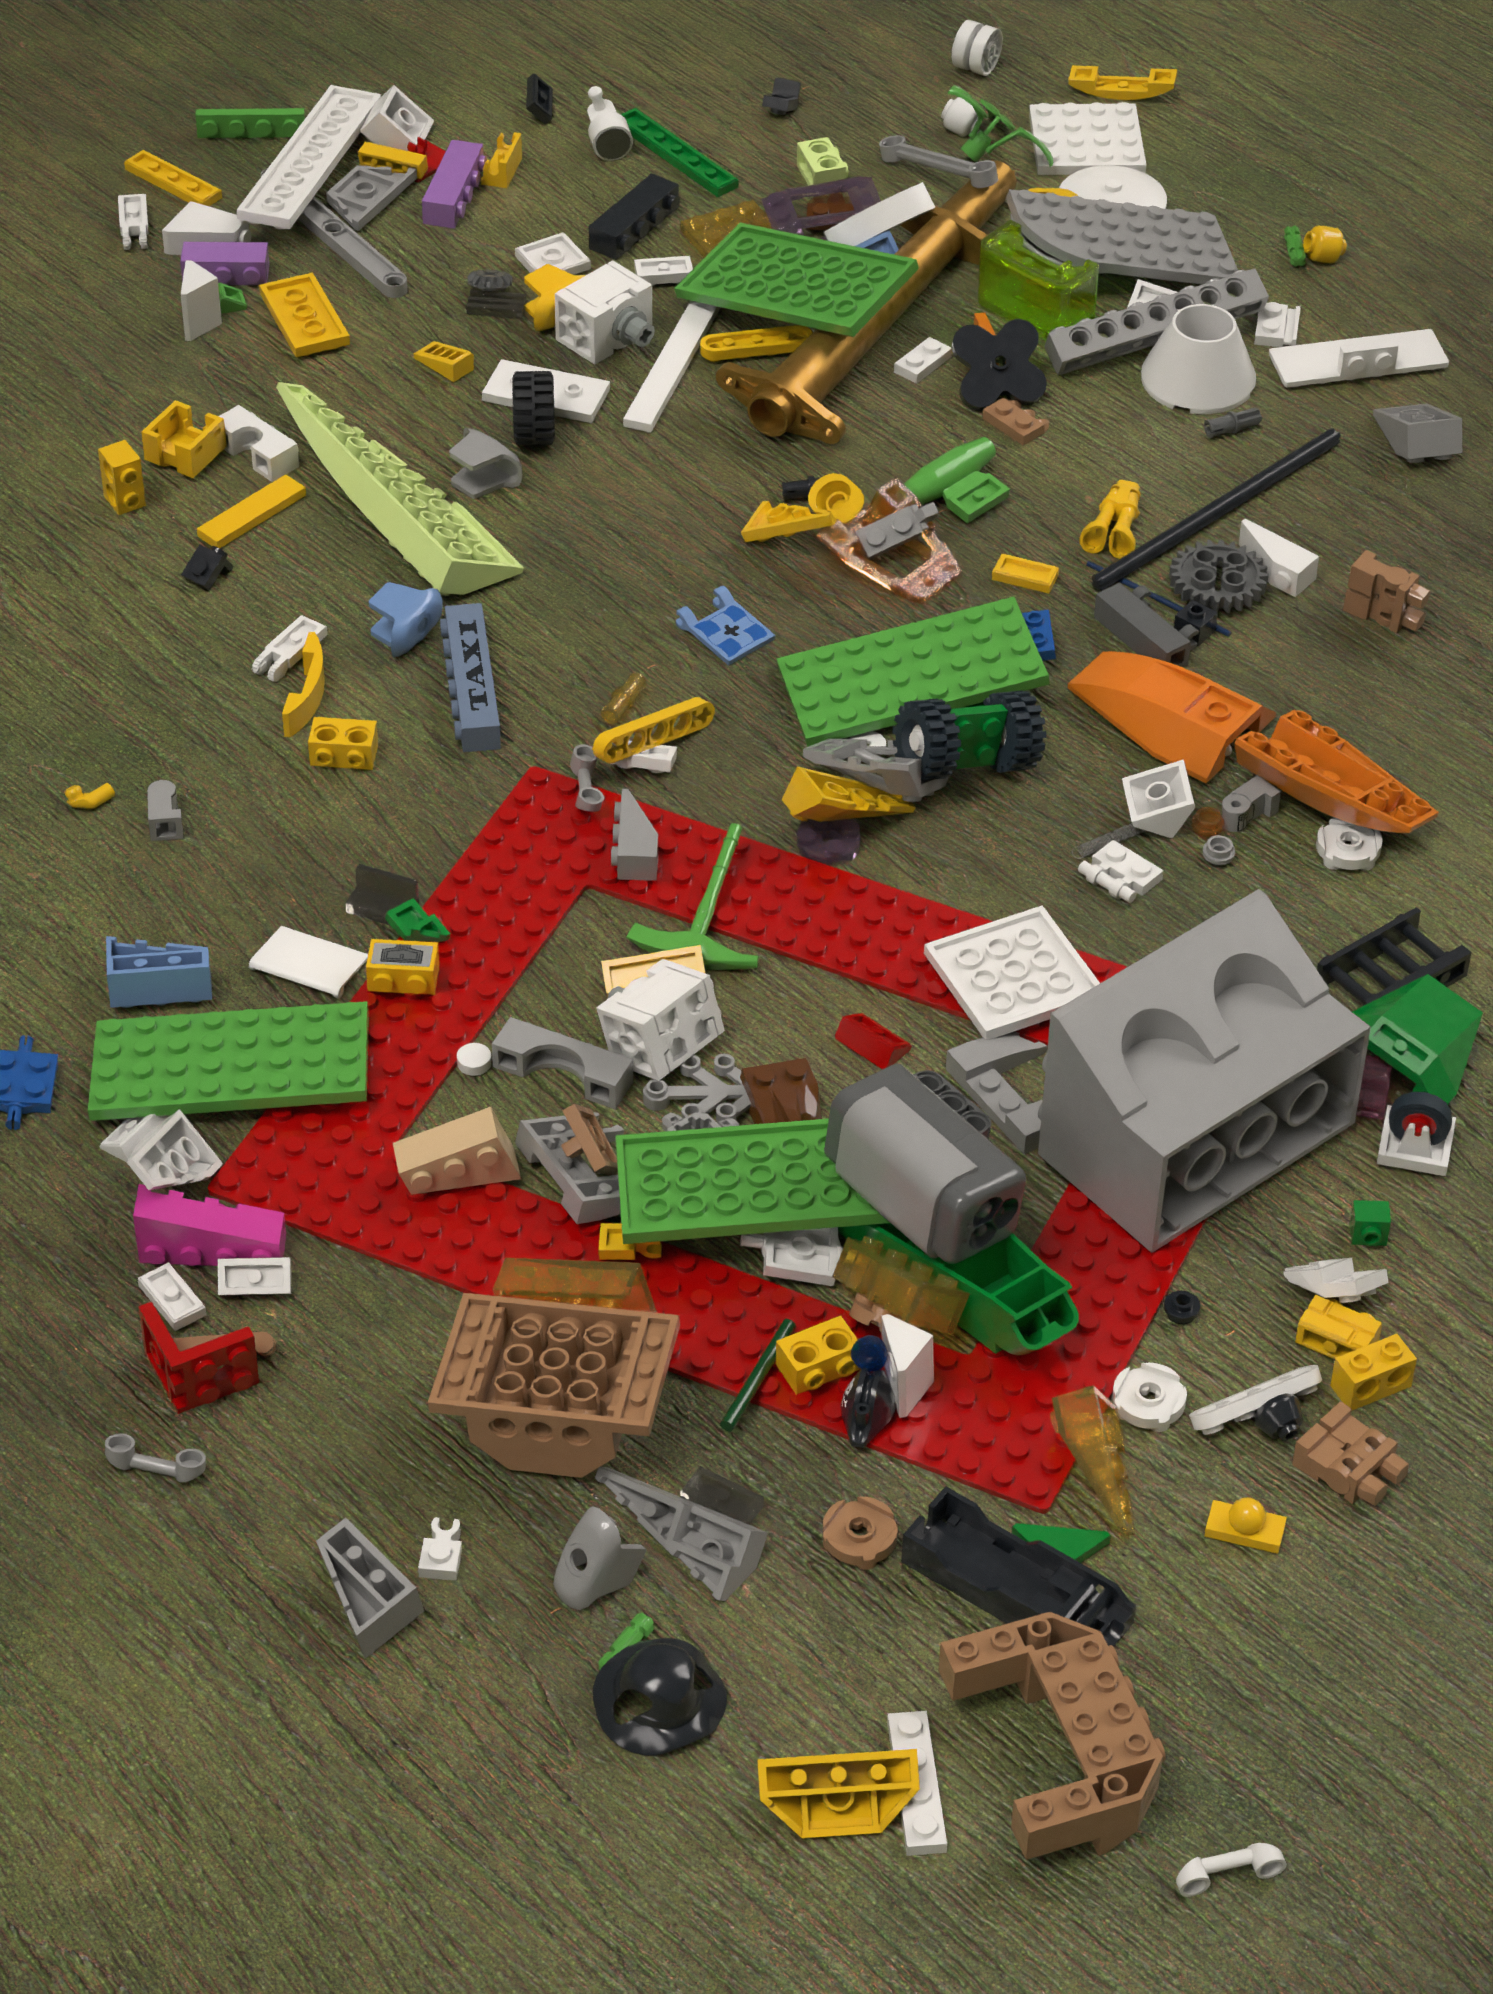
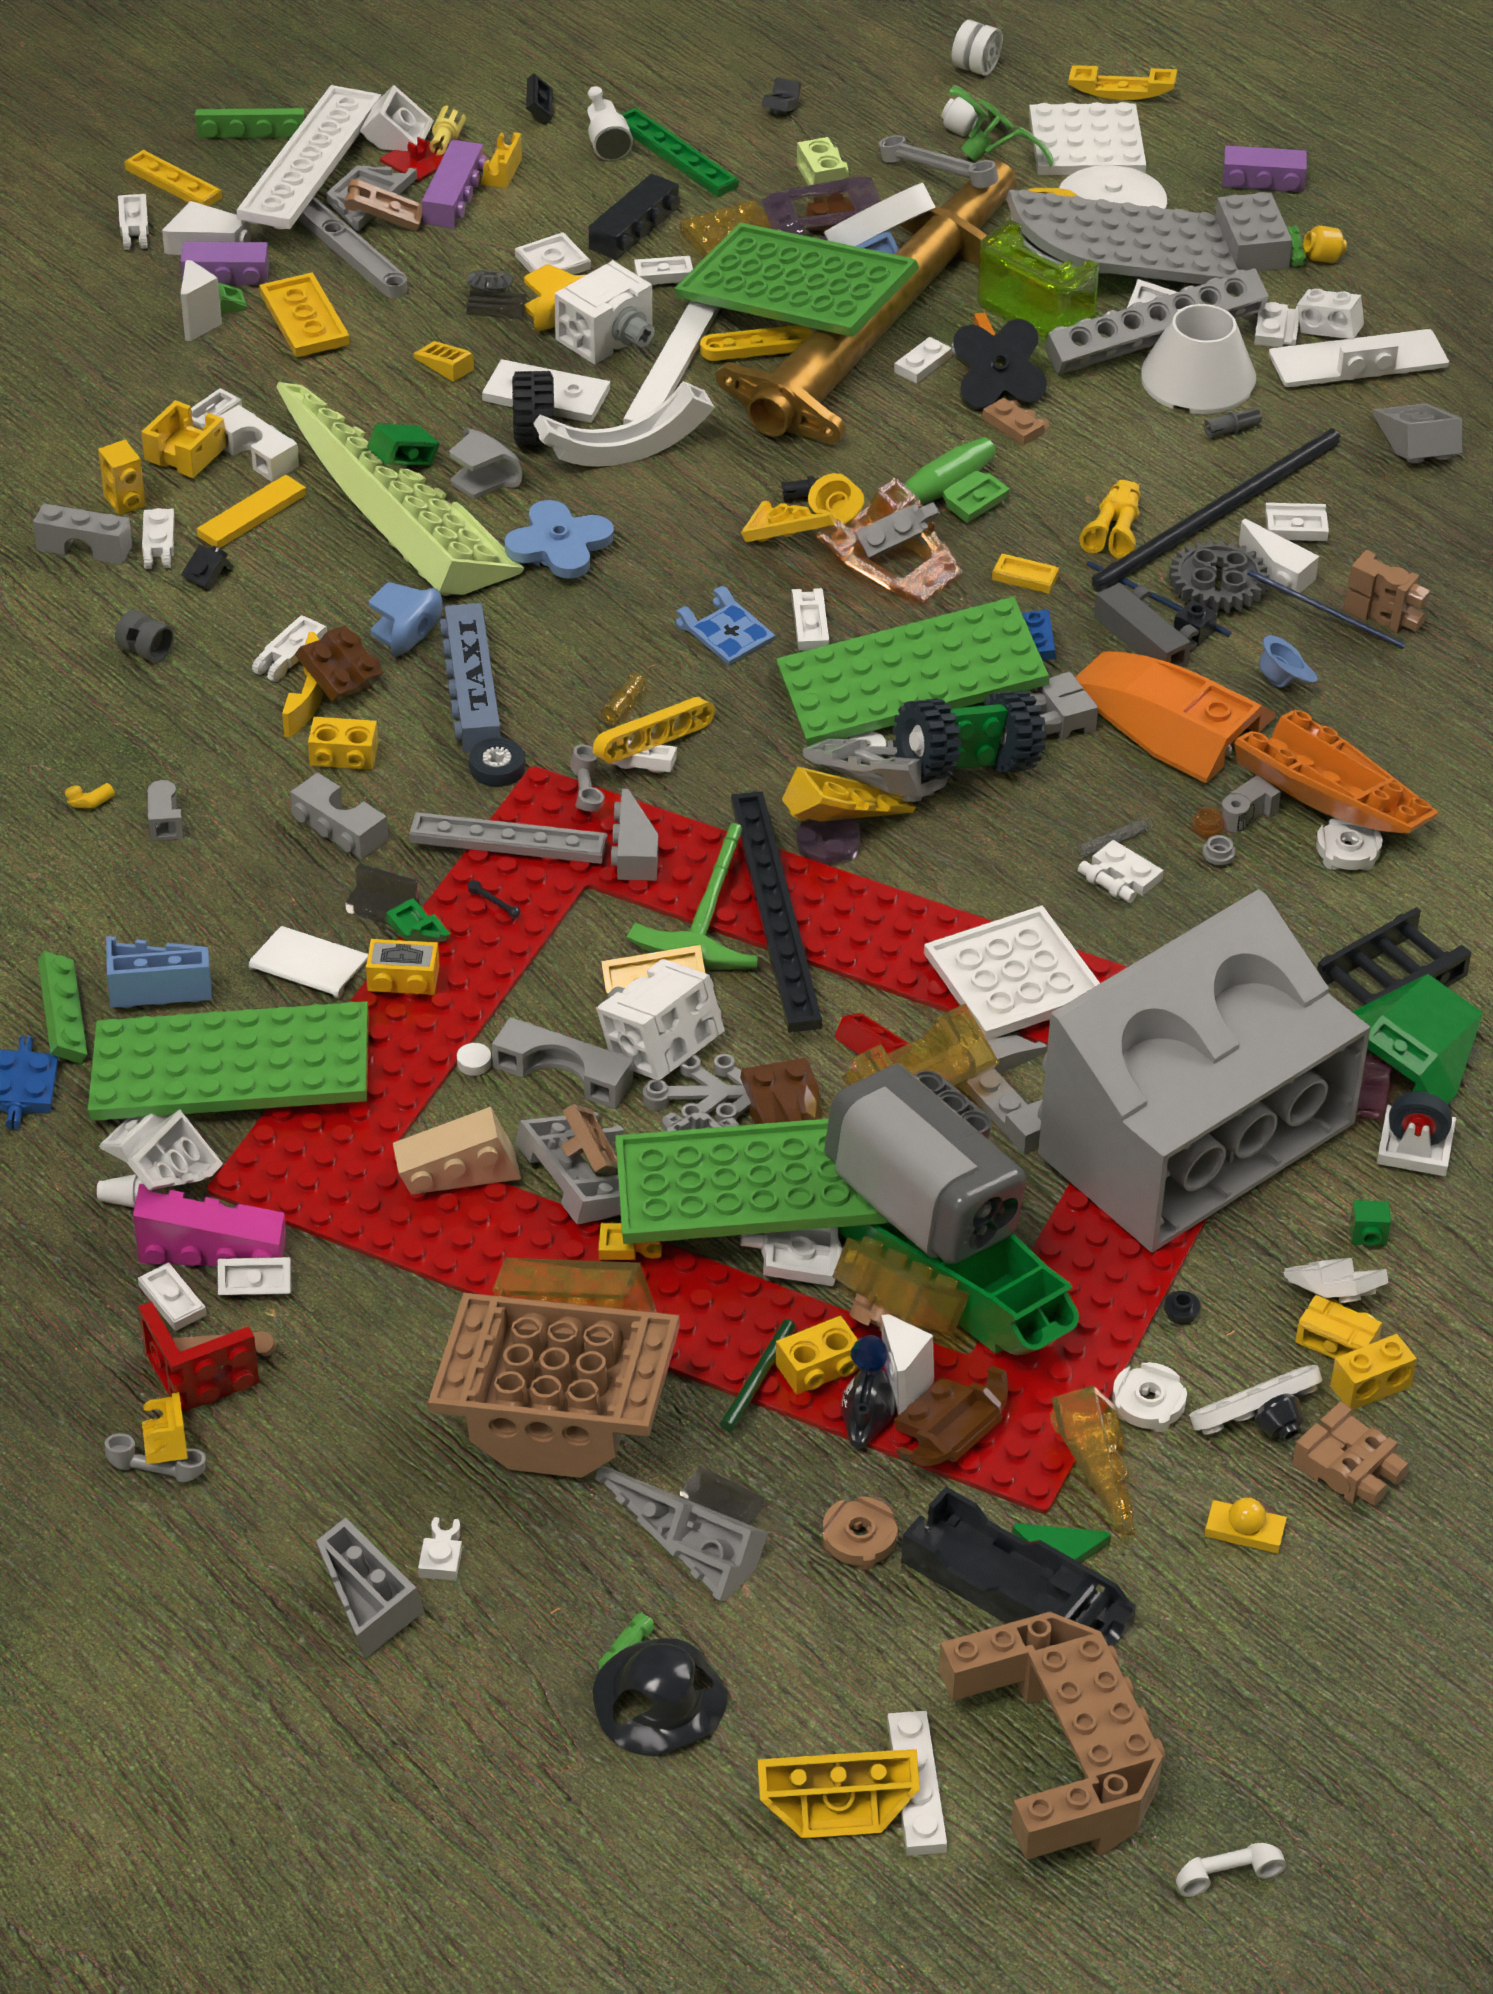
(62, 1007): none -> bright green plate
(104, 533): none -> light grey arch
(119, 1190): none -> white cone
(144, 636): none -> dark grey wheel
(158, 536): none -> white hinge
(164, 1436): none -> yellow hinge
(226, 400): none -> white tile
(340, 663): none -> reddish brown plate
(355, 830): none -> light grey arch
(383, 204): none -> medium nougat plate
(400, 160): yellow piece -> none
(403, 445): none -> green brick
(445, 130): none -> light yellow arm
(475, 887): none -> black hinge
(489, 753): none -> black bush
(508, 837): none -> light grey tile
(558, 539): none -> medium blue plant
(608, 1561): light grey piece -> none
(633, 440): none -> white arch
(776, 913): none -> black plate
(810, 619): none -> white plate
(950, 1048): none -> clear yellow windscreen
(952, 1418): none -> reddish brown plate
(1066, 706): none -> light grey hips
(1160, 798): white slope -> none
(1254, 231): none -> light grey brick
(1264, 168): none -> medium lavender brick
(1283, 663): none -> medium blue piece
(1297, 521): none -> white plate
(1326, 609): none -> dark blue axle
(1330, 313): none -> white brick

